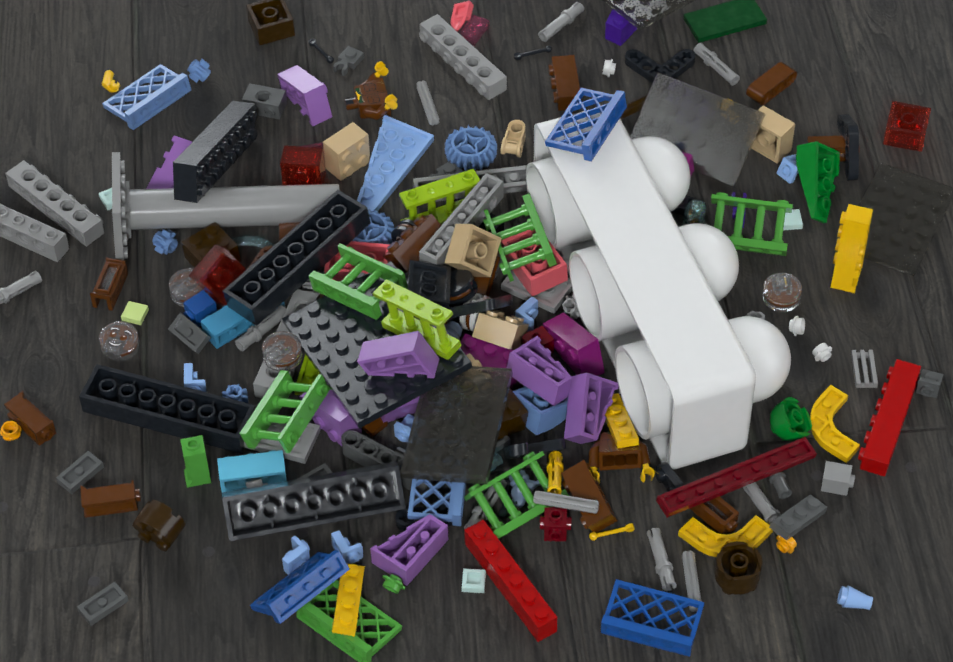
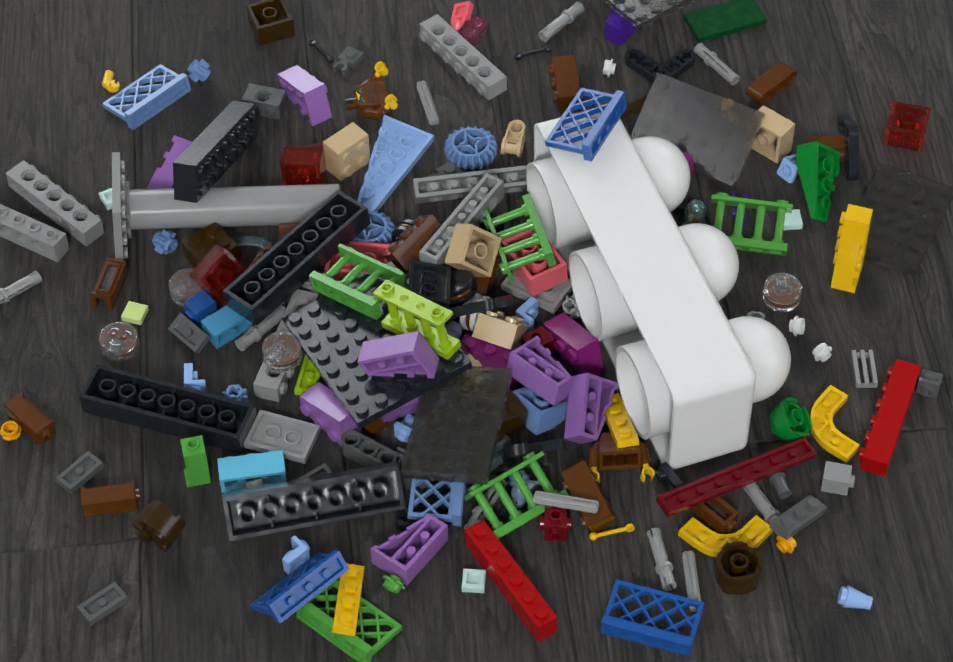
(273, 401): bright green fence -> none
(350, 553): light blue bracket -> none
(436, 190): lime fence -> none
(554, 471): yellow pin -> none

